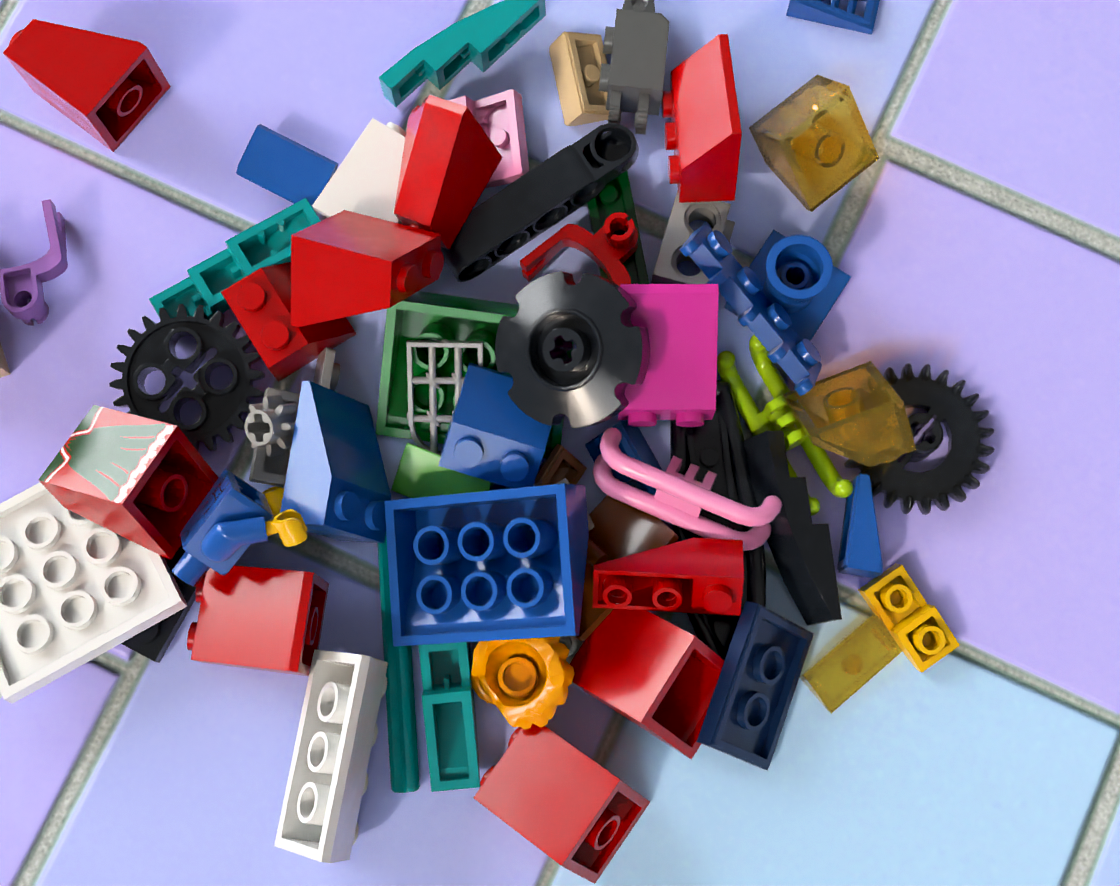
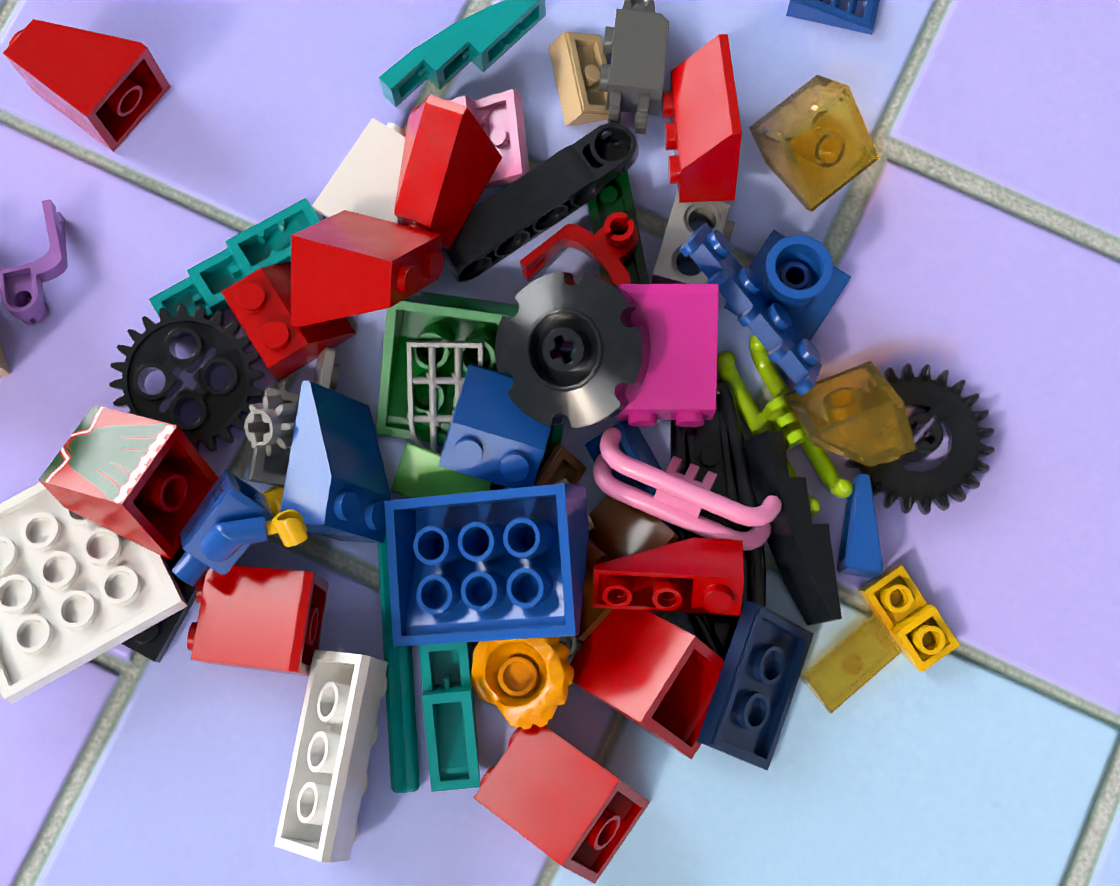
(285, 166): blue slope -> none

